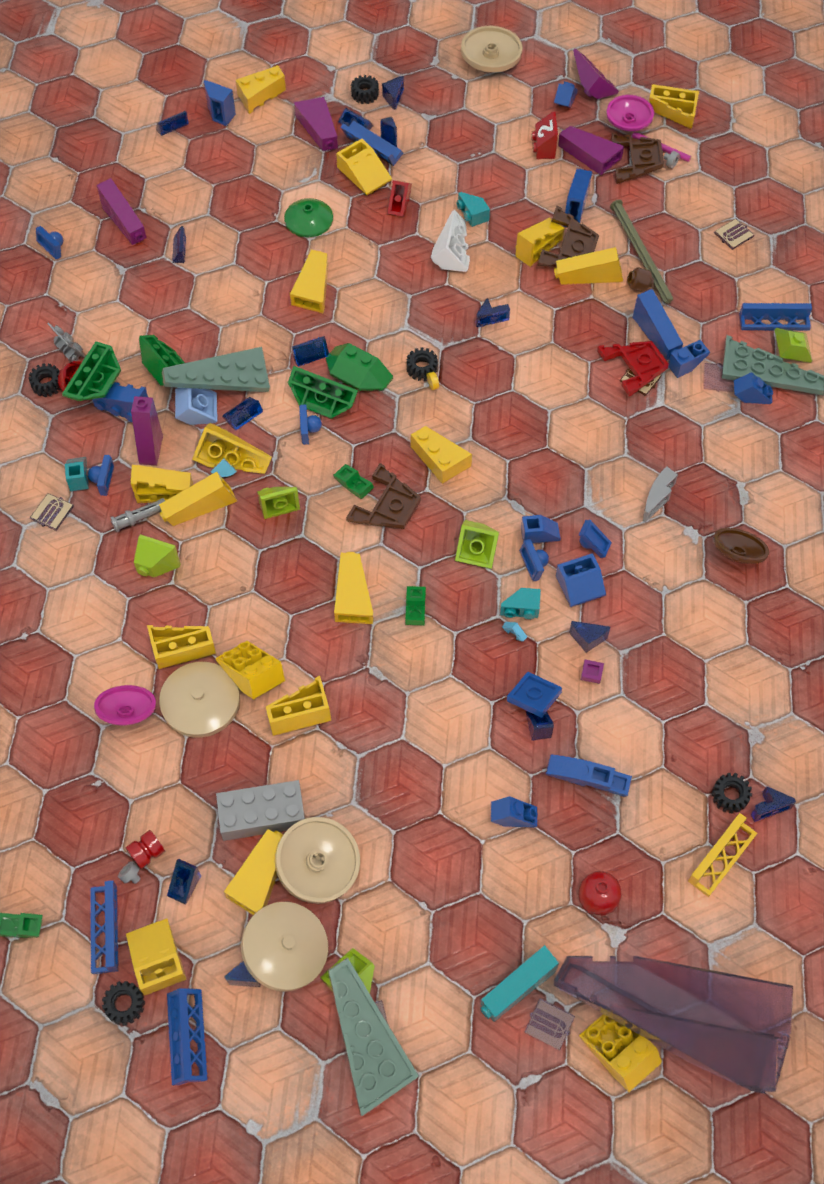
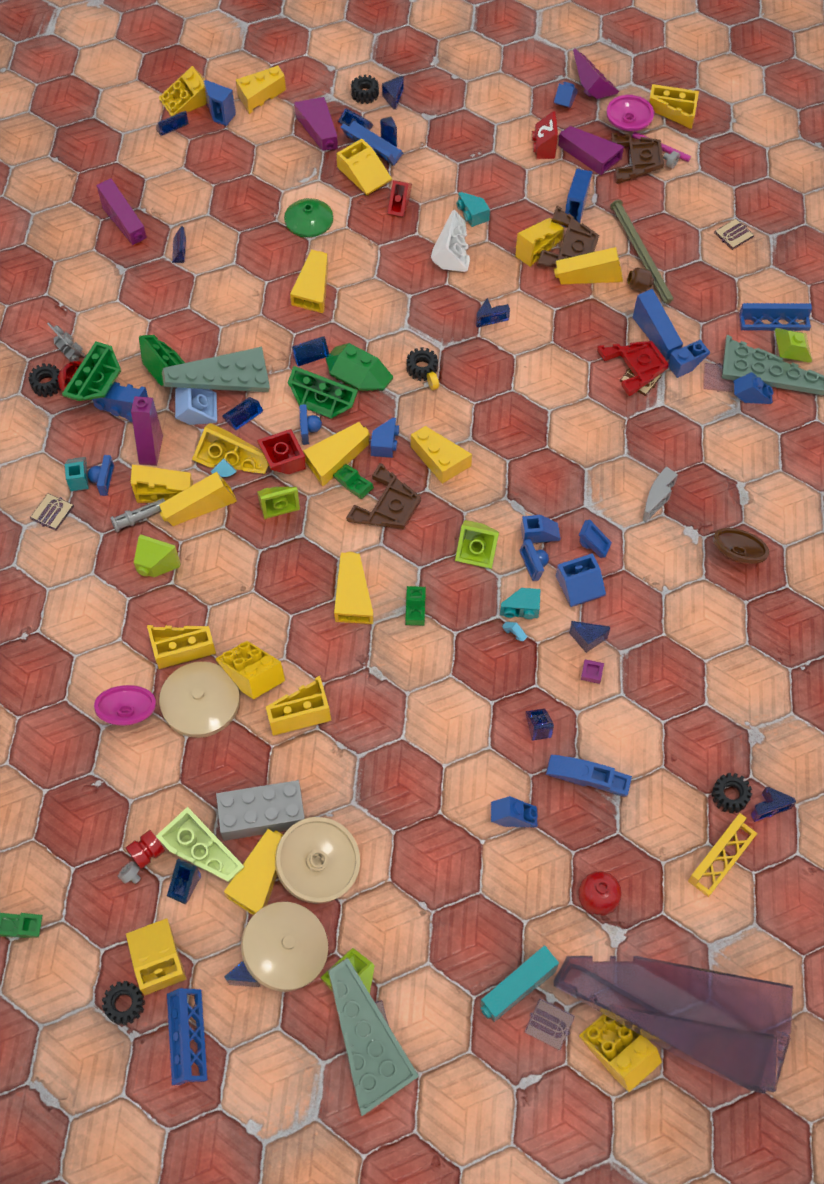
(50, 241): blue tile -> none
(110, 928): blue fence -> none
(185, 93): none -> yellow slope
(194, 842): none -> yellowish green wedge
(283, 452): none -> red slope
(336, 451): none -> yellow slope
(383, 439): none -> blue slope
(491, 48): tan dish -> none
(534, 694): blue plate -> none

